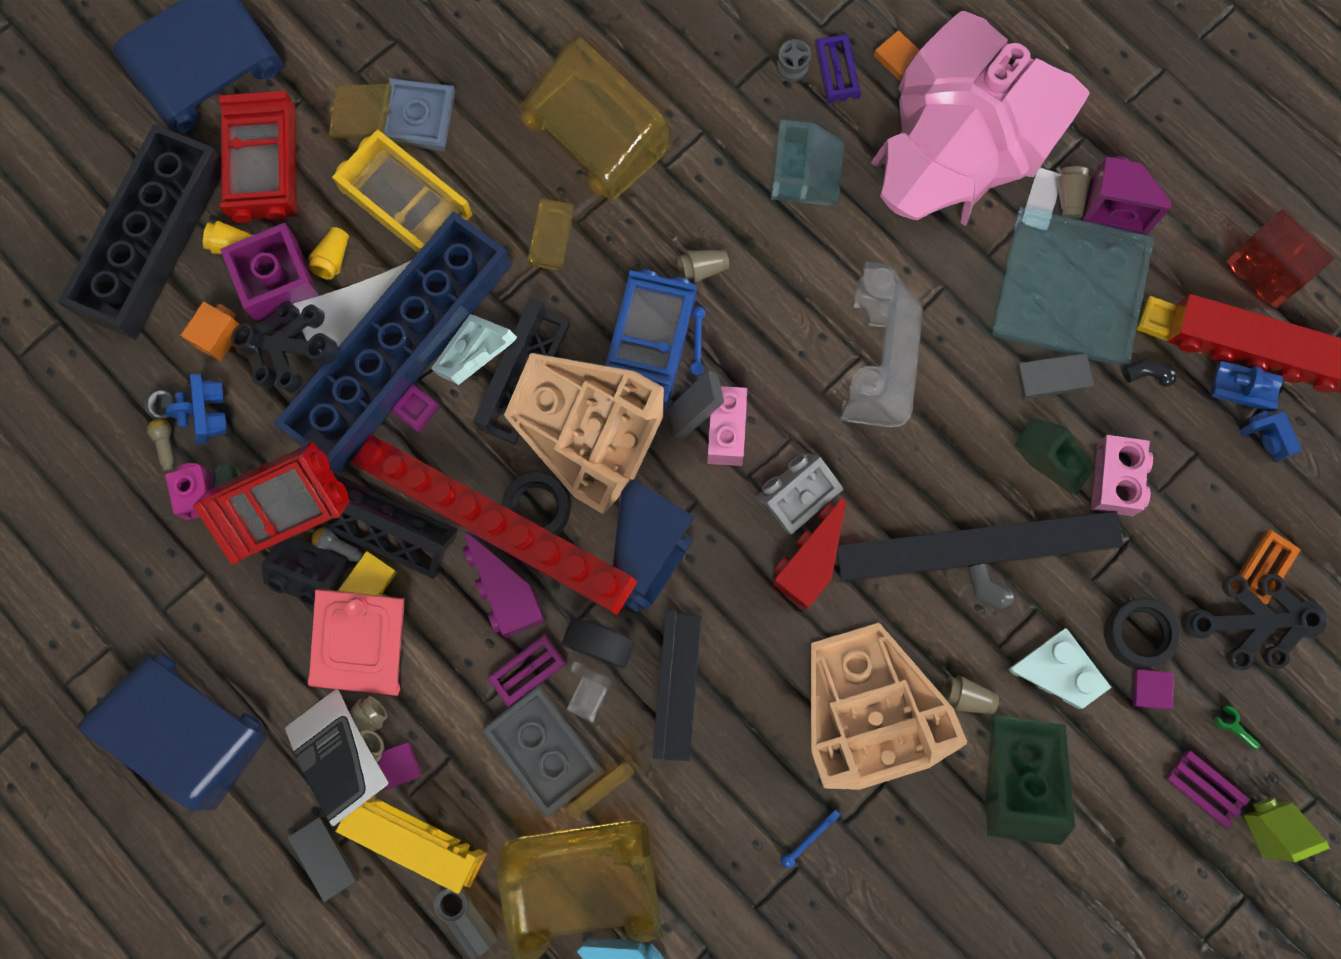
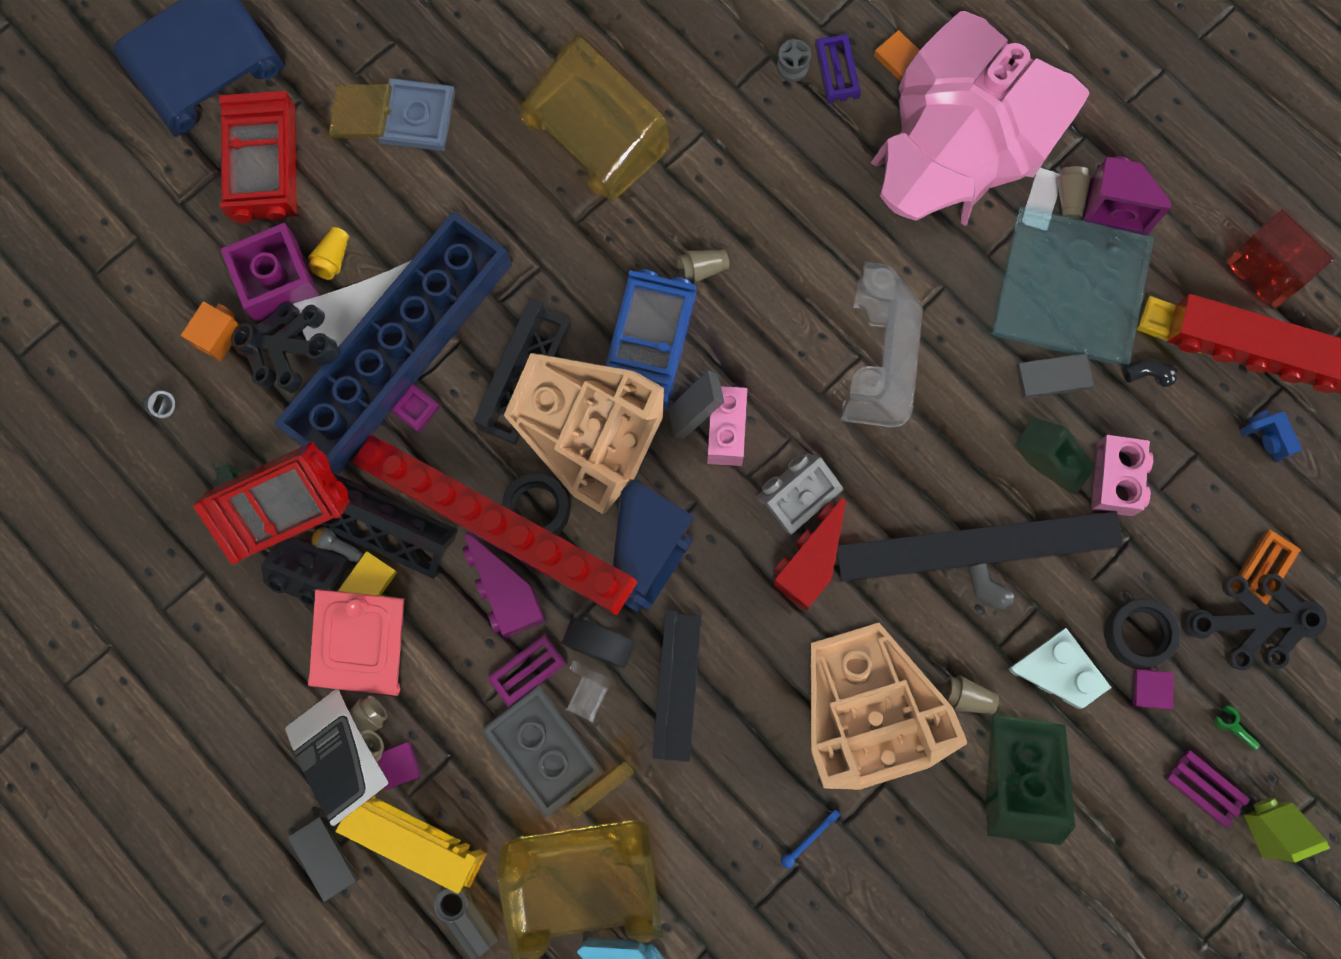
(143, 232): black brick -> none
(160, 431): dark tan piece -> none
(173, 734): dark blue windscreen -> none
(187, 487): dark pink brick -> none
(201, 393): blue hips -> none
(221, 235): yellow cone -> none
(398, 190): door -> none
(472, 348): light aqua wing -> none
(550, 234): clear yellow tile -> none
(697, 367): blue hinge -> none
(807, 164): clear light blue slope -> none
(1246, 386): blue hips -> none

